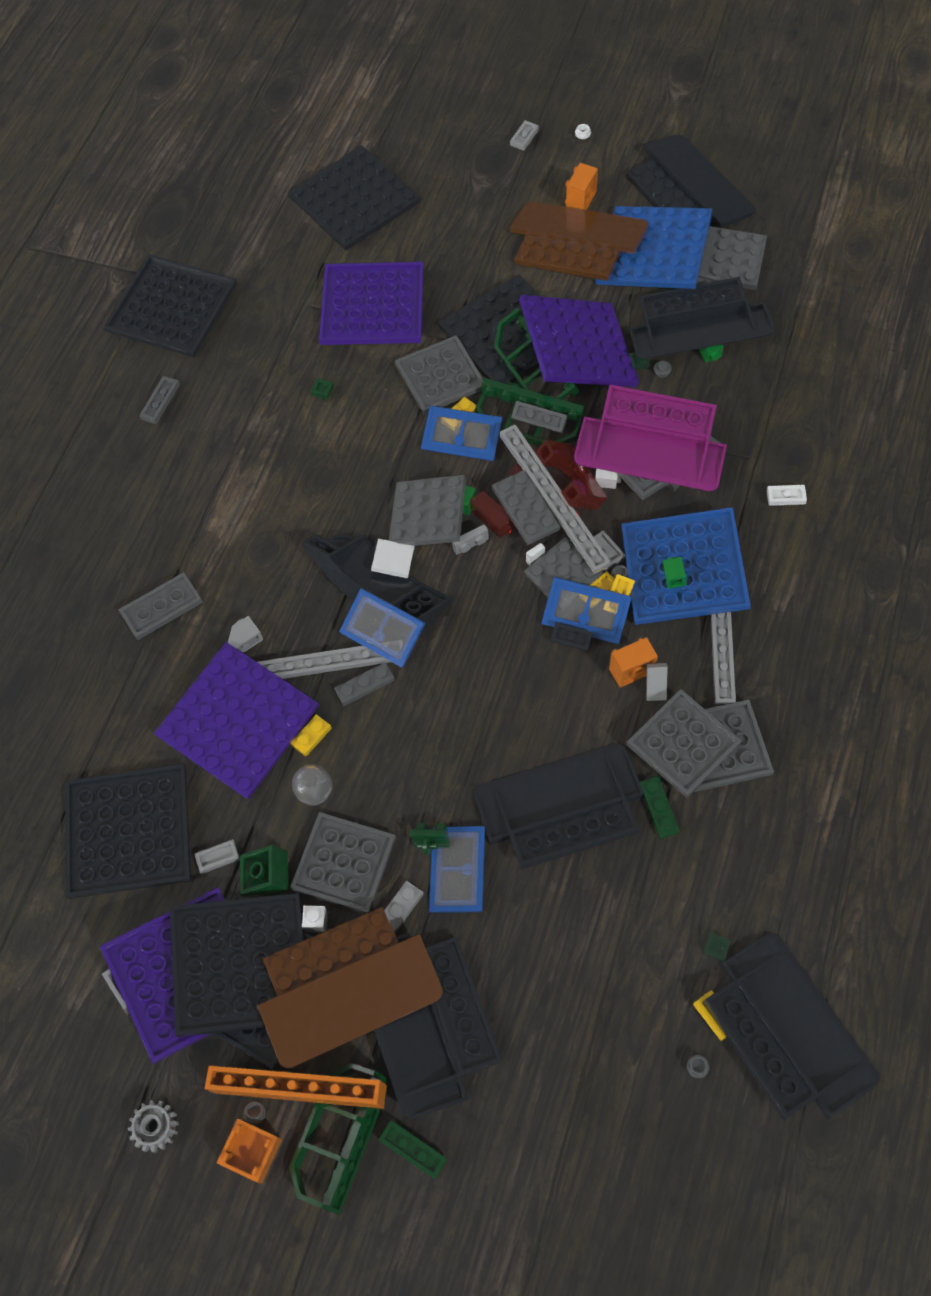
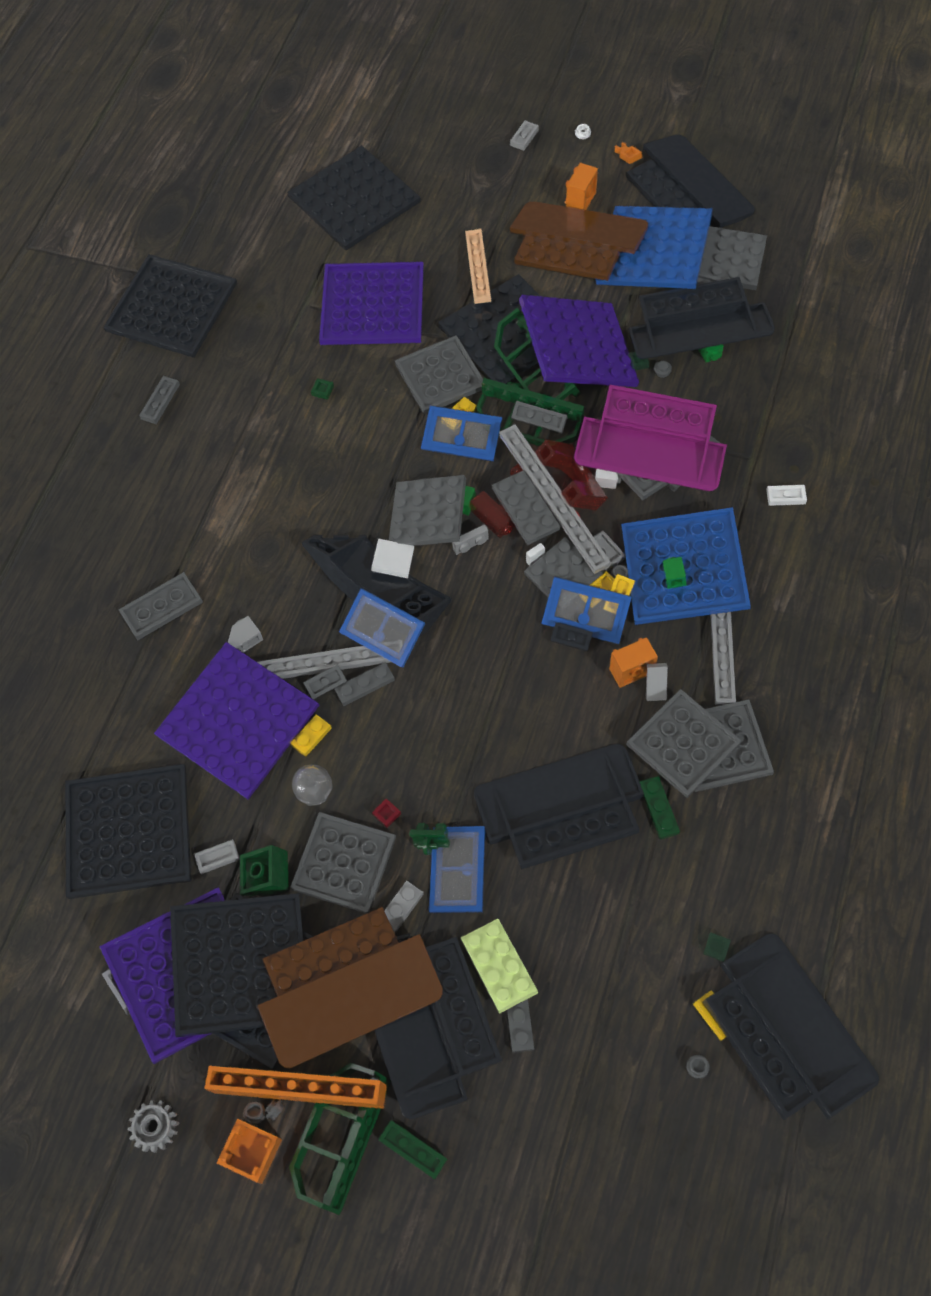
(274, 1109): none -> dark grey plate
(314, 919): white brick -> none
(325, 681): none -> dark grey plate
(386, 813): none -> dark red plate
(478, 266): none -> light nougat plate
(499, 965): none -> yellowish green plate
(520, 1027): none -> dark grey plate
(628, 154): none -> orange plate

